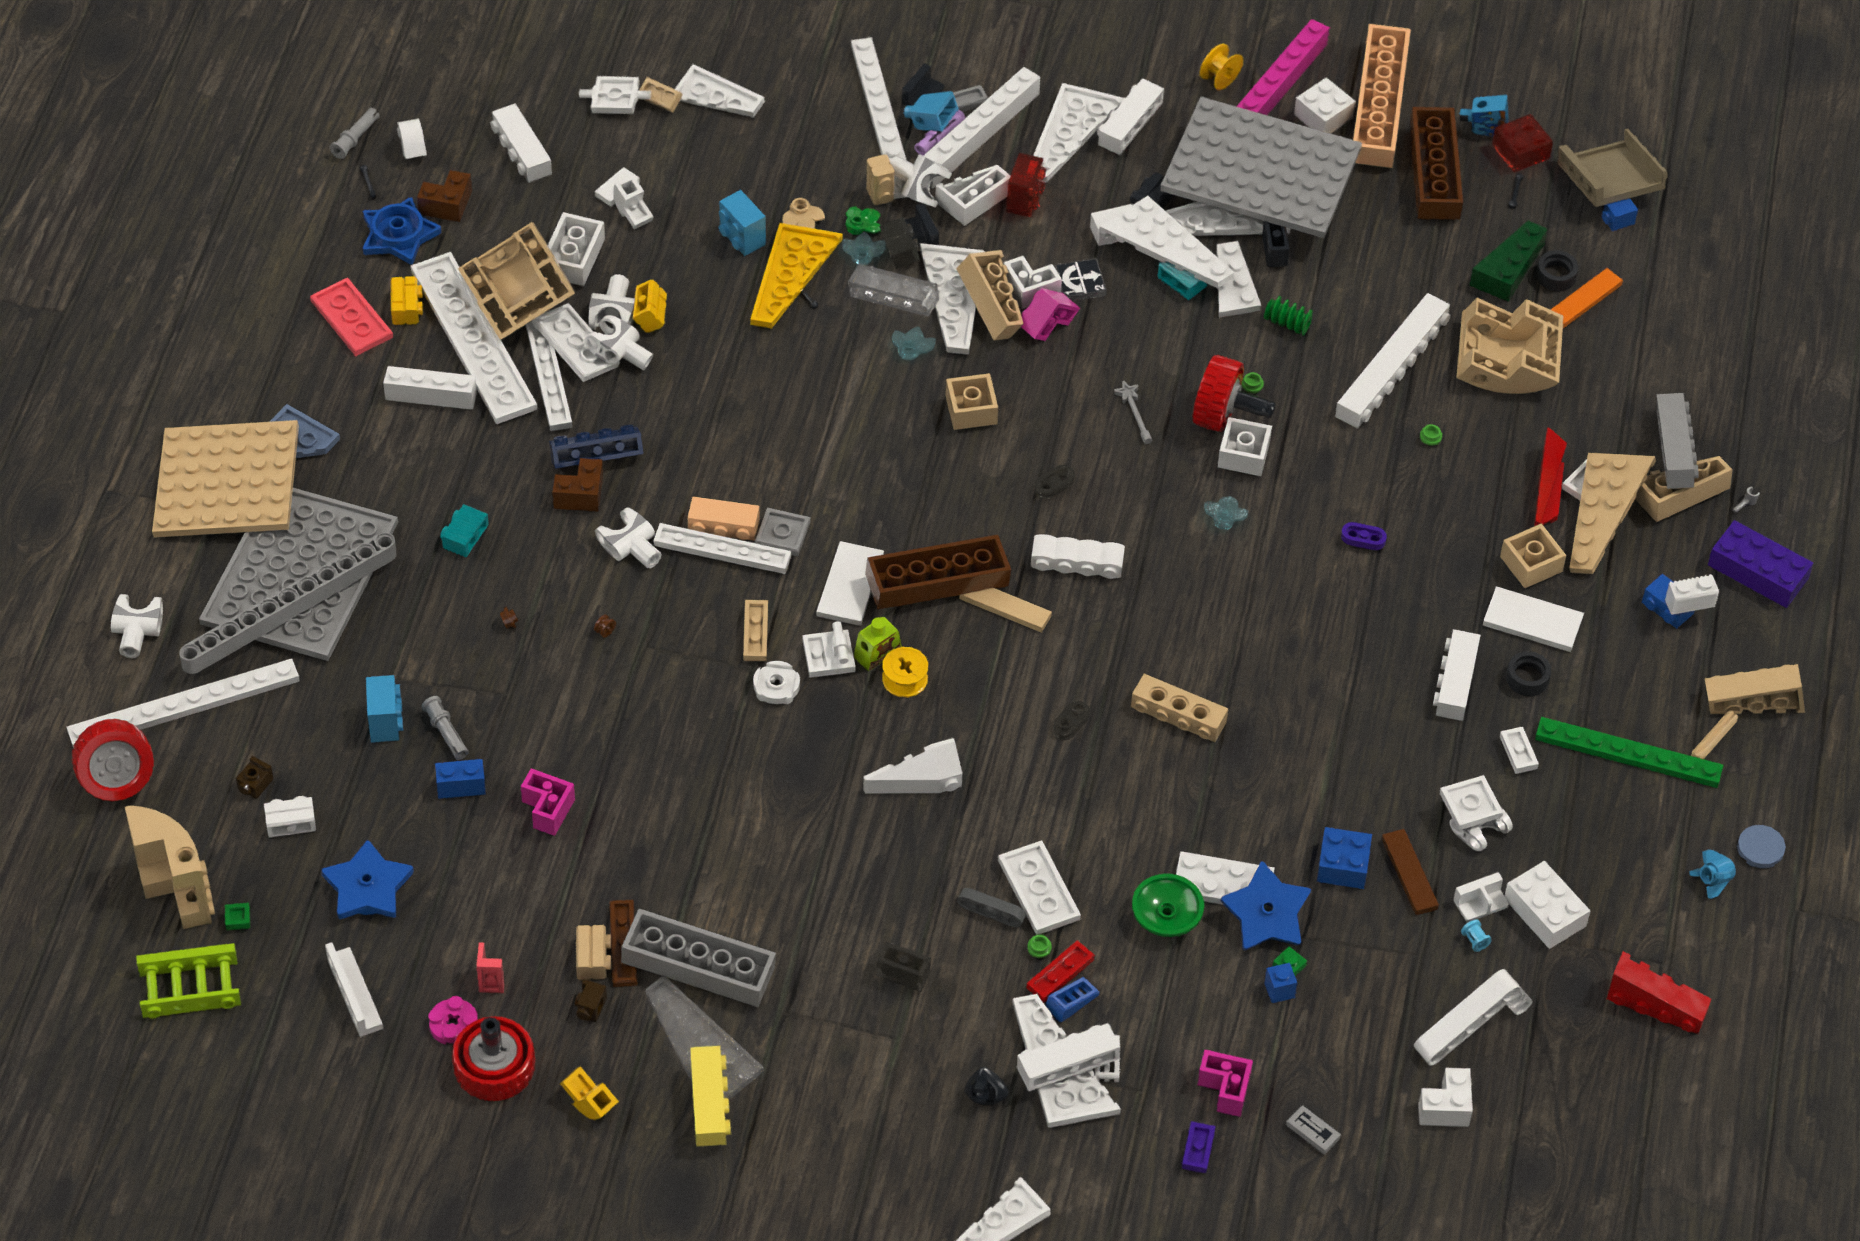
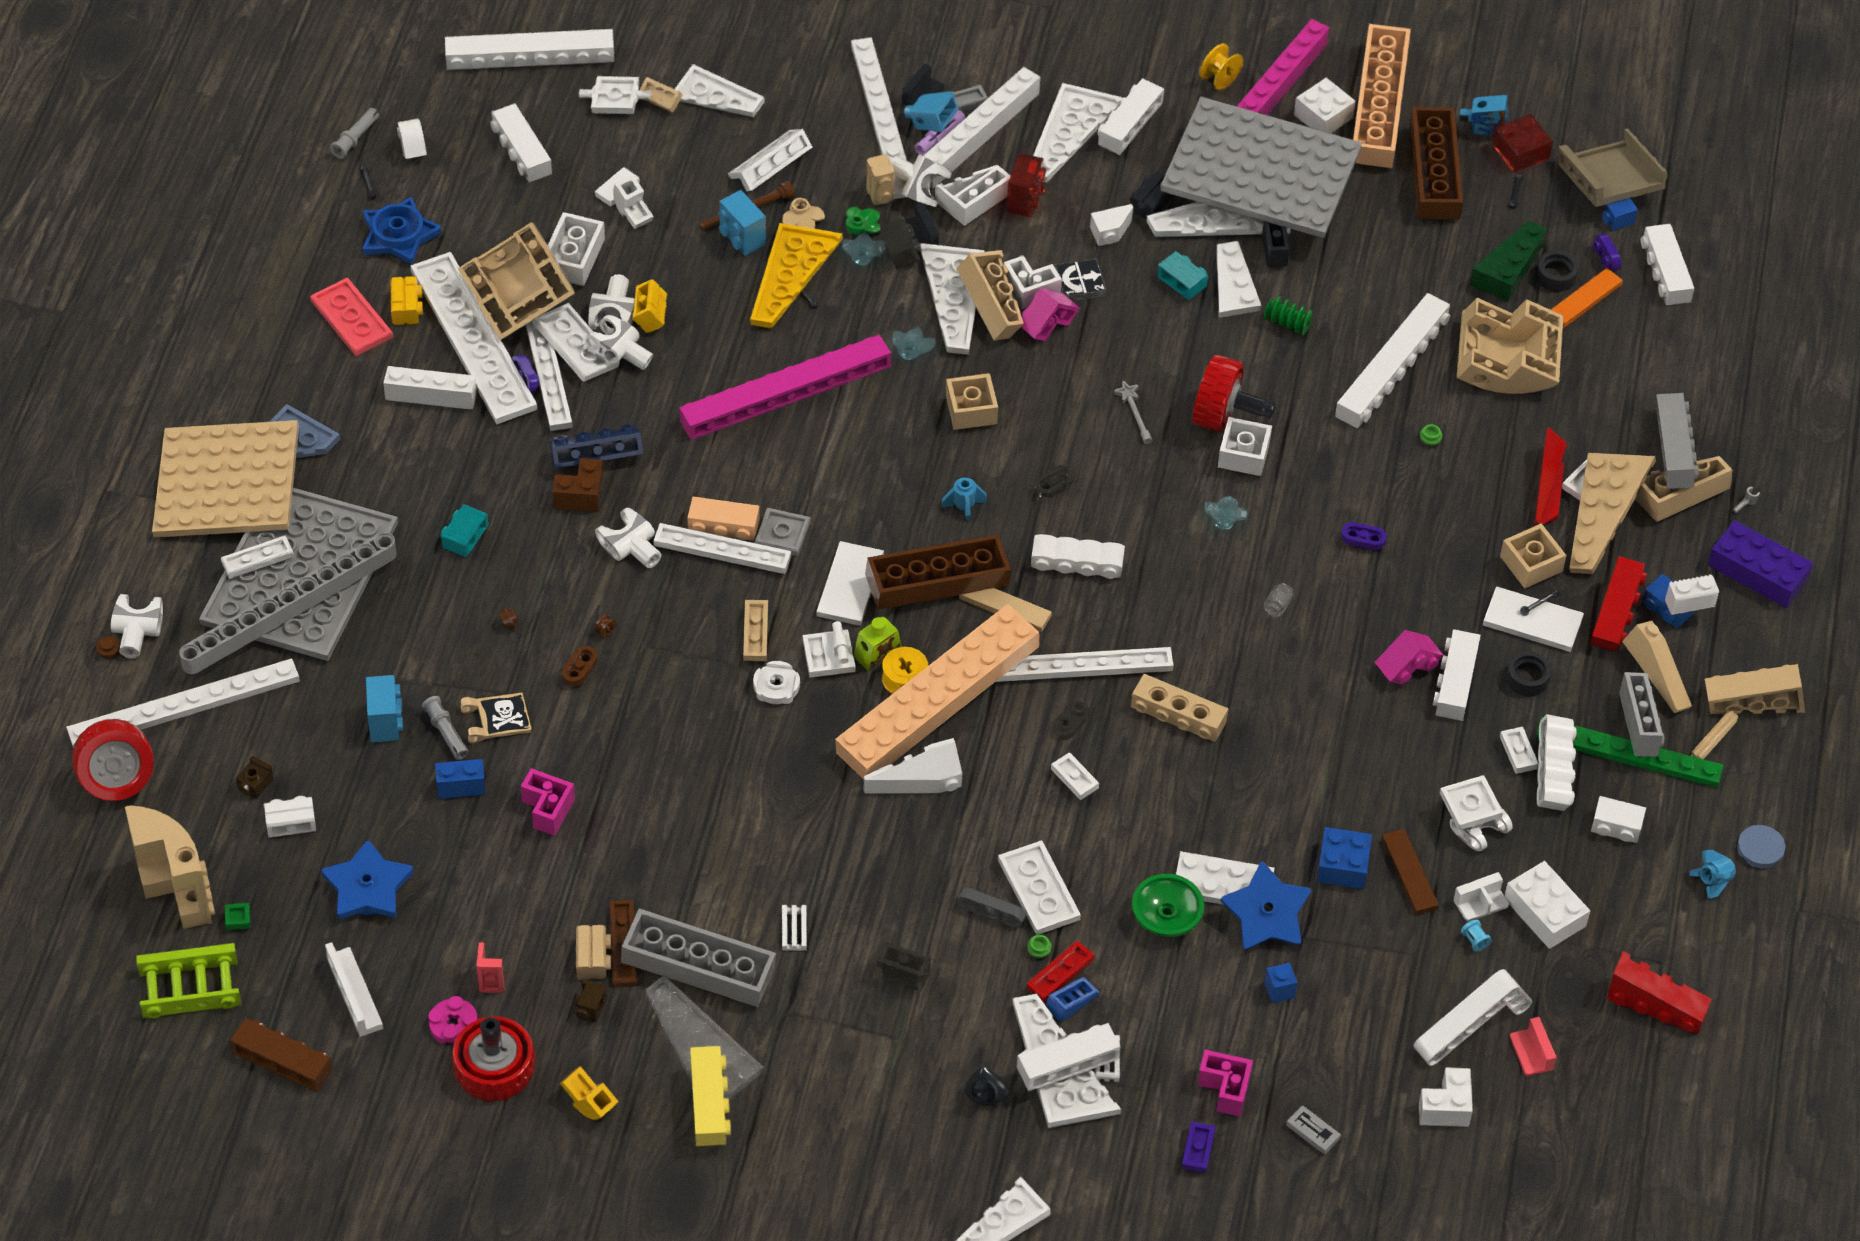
(108, 647): none -> reddish brown plate
(257, 557): none -> white tile
(281, 1054): none -> reddish brown brick
(446, 200): reddish brown brick -> none
(499, 716): none -> flag
(527, 373): none -> dark purple plate
(529, 49): none -> white brick
(579, 668): none -> reddish brown plate
(771, 159): none -> white fence
(785, 191): none -> reddish brown piece
(785, 387): none -> dark pink brick
(794, 911): none -> white tile
(893, 290): clear brick -> none
(938, 692): none -> light nougat brick
(964, 496): none -> dark azure brick
(1075, 776): none -> white plate
(1091, 664): none -> white plate
(1164, 239): white wing -> none
(1252, 383): bright green plate -> none
(1278, 600): none -> clear brick
(1291, 956): green plate -> none
(1406, 655): none -> dark pink brick
(1525, 610): none -> black hinge
(1533, 1048): none -> coral panel
(1555, 762): none -> white brick
(1607, 252): none -> dark purple plate
(1618, 604): none -> red wedge
(1618, 819): none -> white brick
(1641, 714): none -> light grey brick
(1655, 659): none -> tan wedge
(1667, 264): none -> white brick

